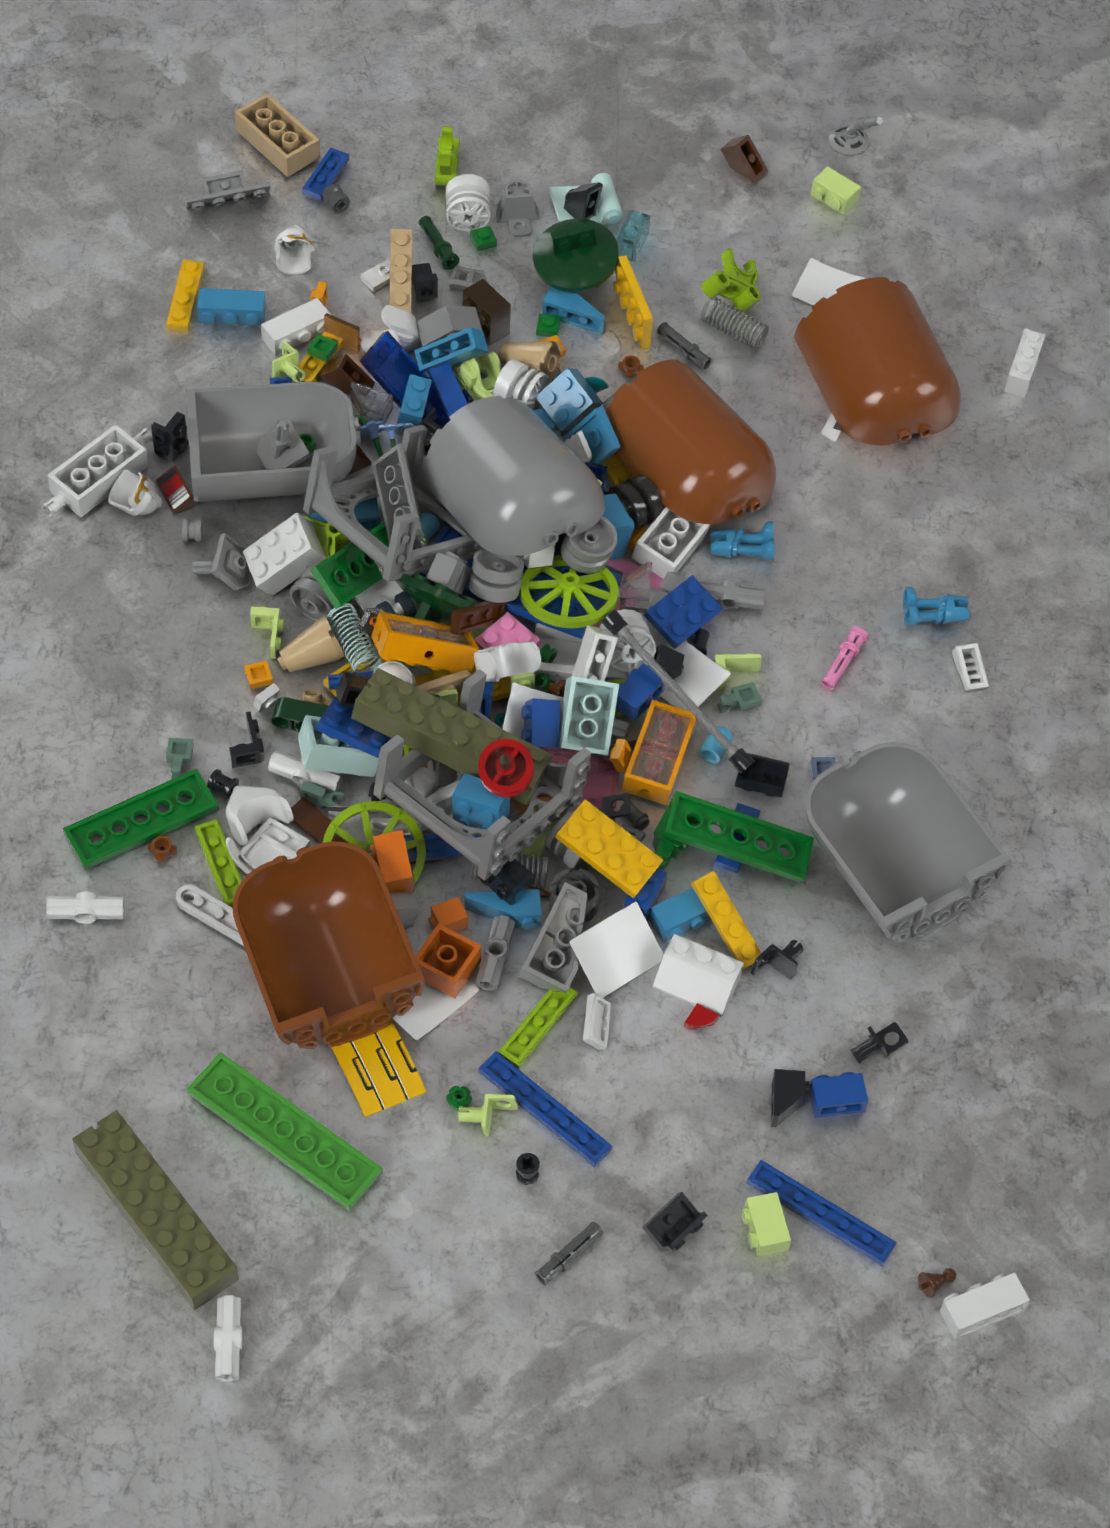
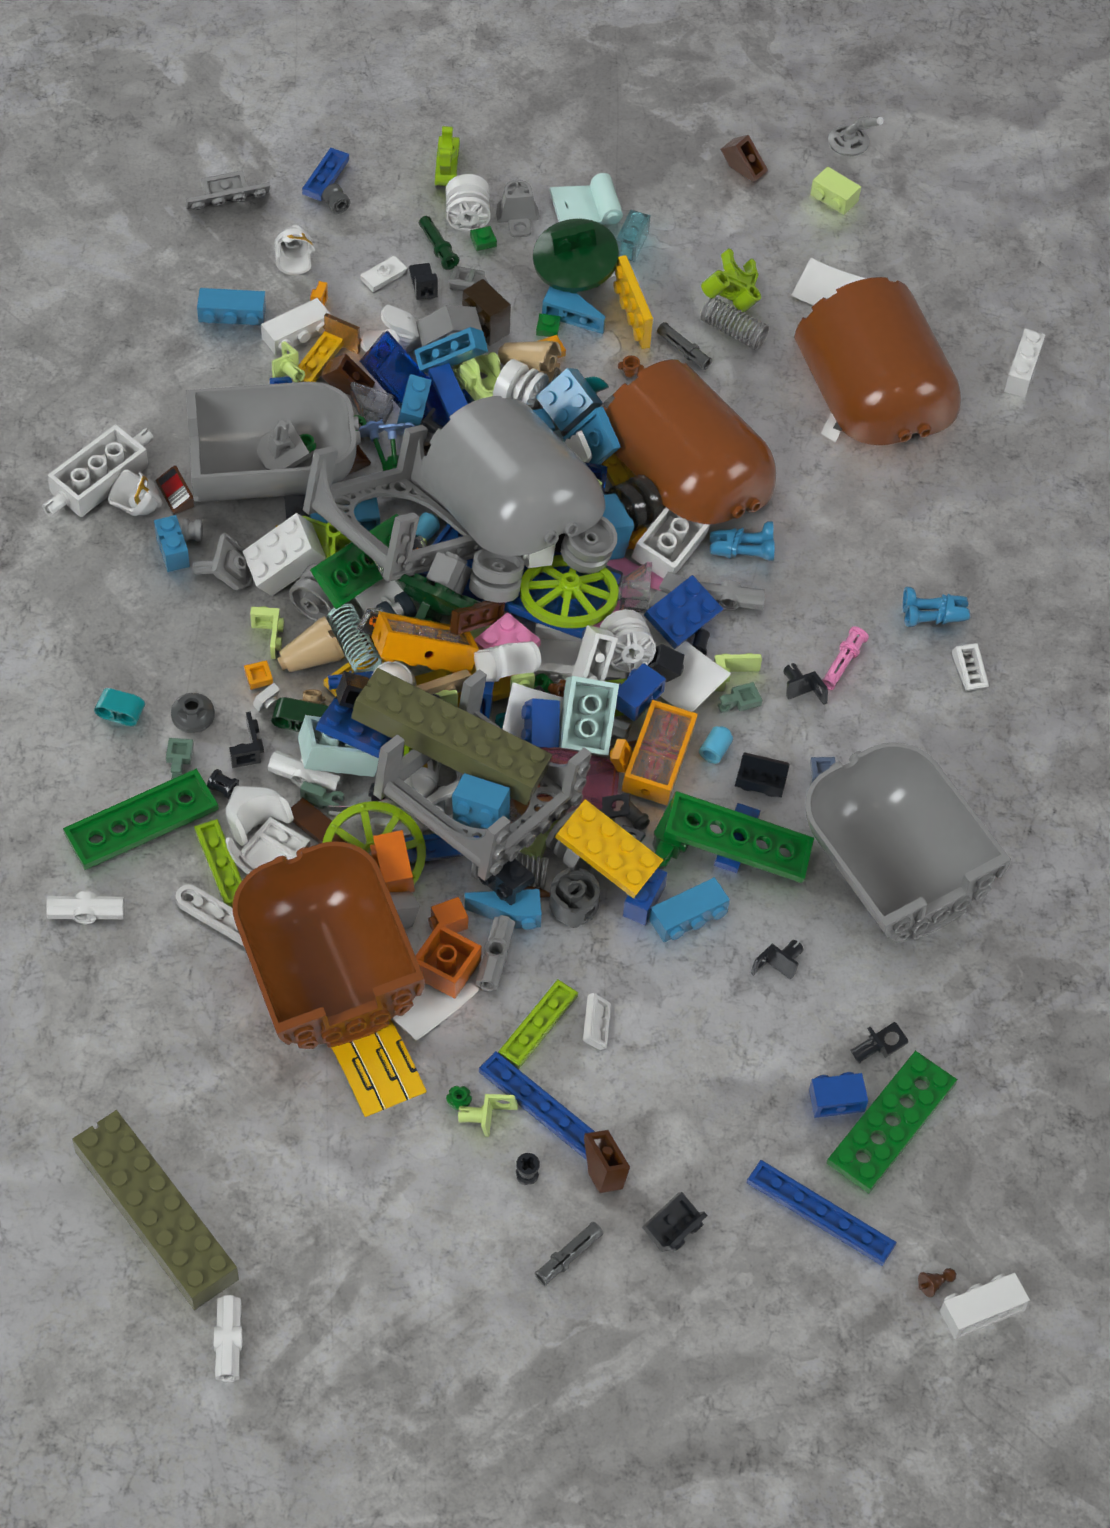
(119, 707): none -> teal beam
(162, 842): dark orange plate -> none
(171, 439): black bracket -> none
(171, 543): none -> dark azure piece
(185, 295): yellow plate -> none
(192, 720): none -> dark grey piece
(277, 134): tan brick -> none
(285, 1131): bright green plate -> none
(294, 504): none -> black bracket
(322, 348): green plate -> none
(396, 488): light grey slope -> none
(401, 268): tan bracket -> none
(506, 768): red wheel -> none
(547, 654): green bush -> none
(551, 959): light grey wedge -> none
(583, 200): black slope -> none
(605, 1161): none -> reddish brown slope
(617, 625): light grey hose -> none
(617, 950): white sticker -> none
(698, 975): white slope -> none
(700, 1018): red tile -> none
(726, 919): yellow plate -> none
(766, 1224): yellowish green brick -> none
(787, 1094): black slope -> none
(801, 684): none -> black bracket
(896, 1137): none -> green plate

